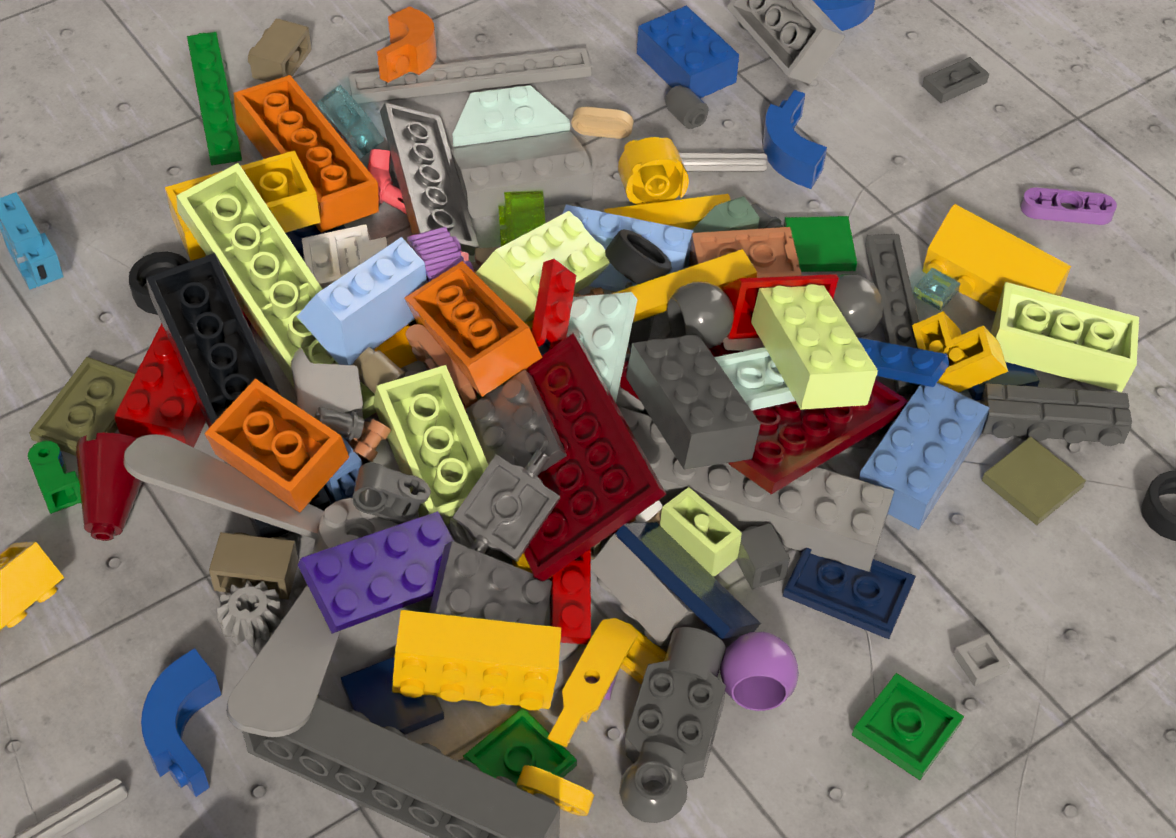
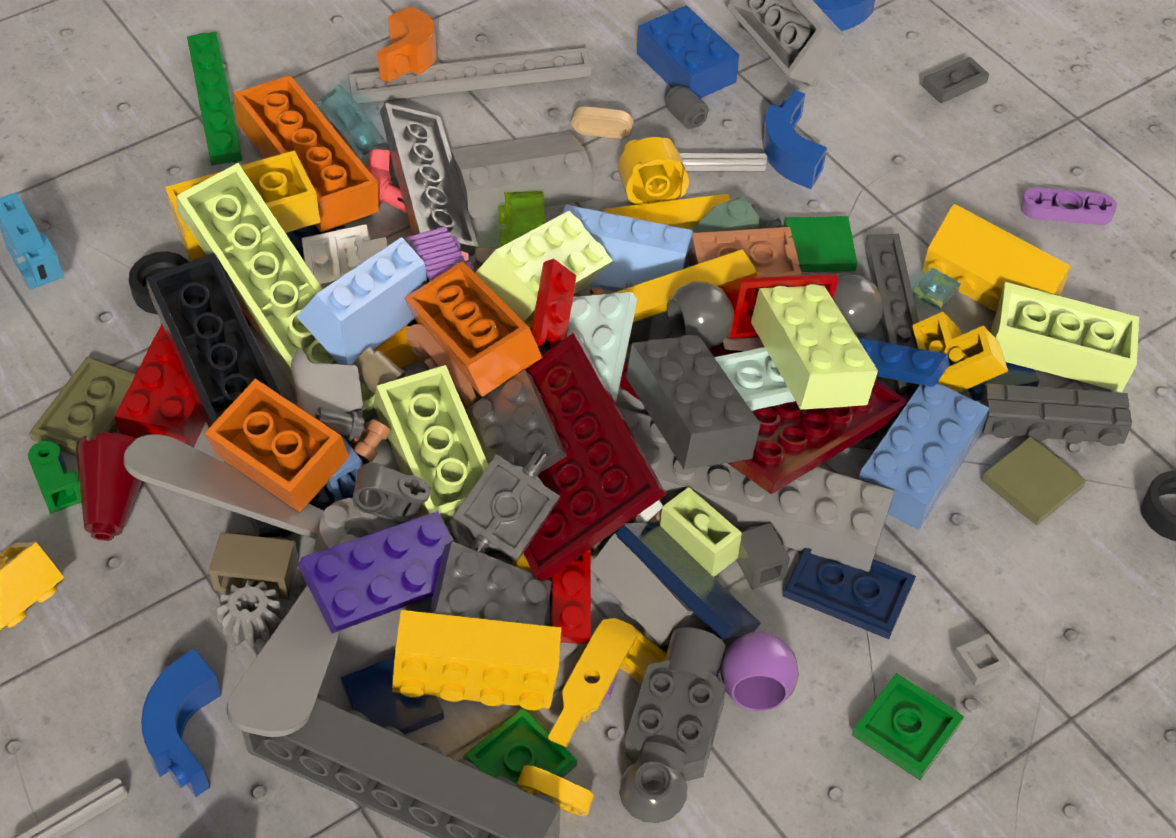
(279, 50): dark tan brick -> none
(506, 116): light aqua wing -> none
(637, 257): black tyre -> none

